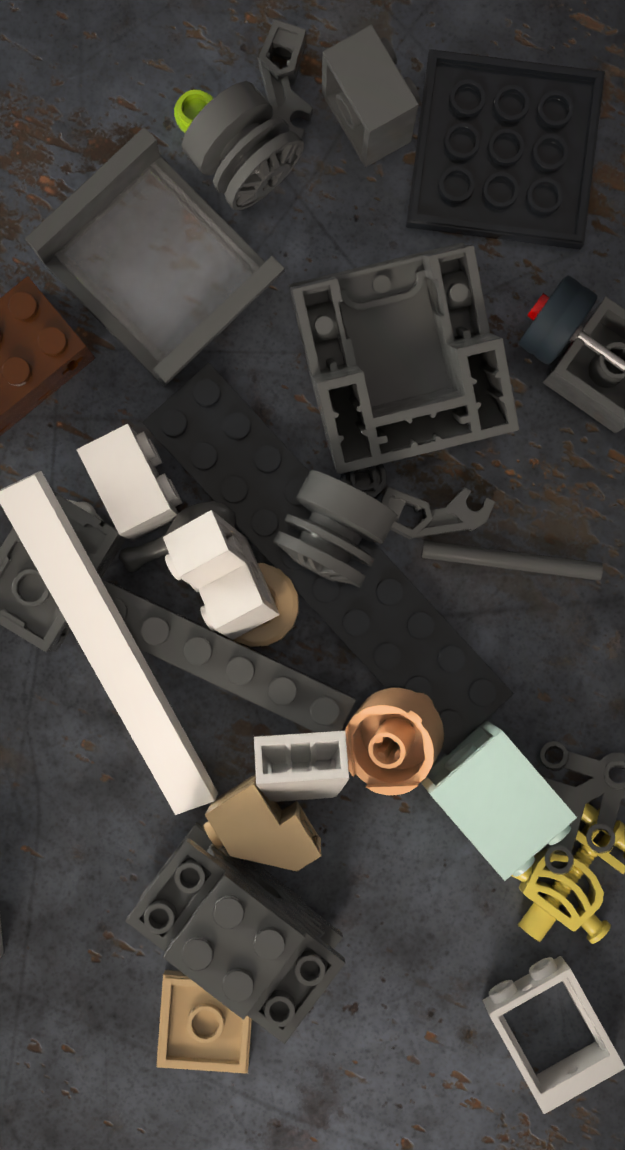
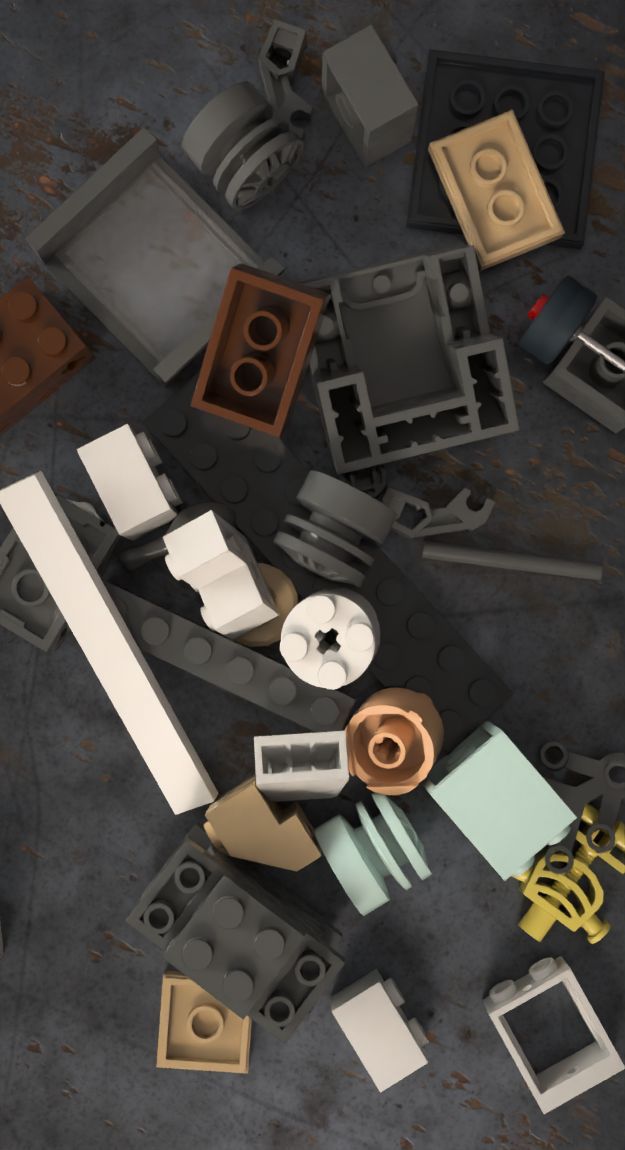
(189, 106): lime plate -> none
(259, 349): none -> reddish brown brick
(305, 634): none -> white brick
(372, 852): none -> light aqua wheel
(379, 1029): none -> white brick
(496, 190): none -> tan tile

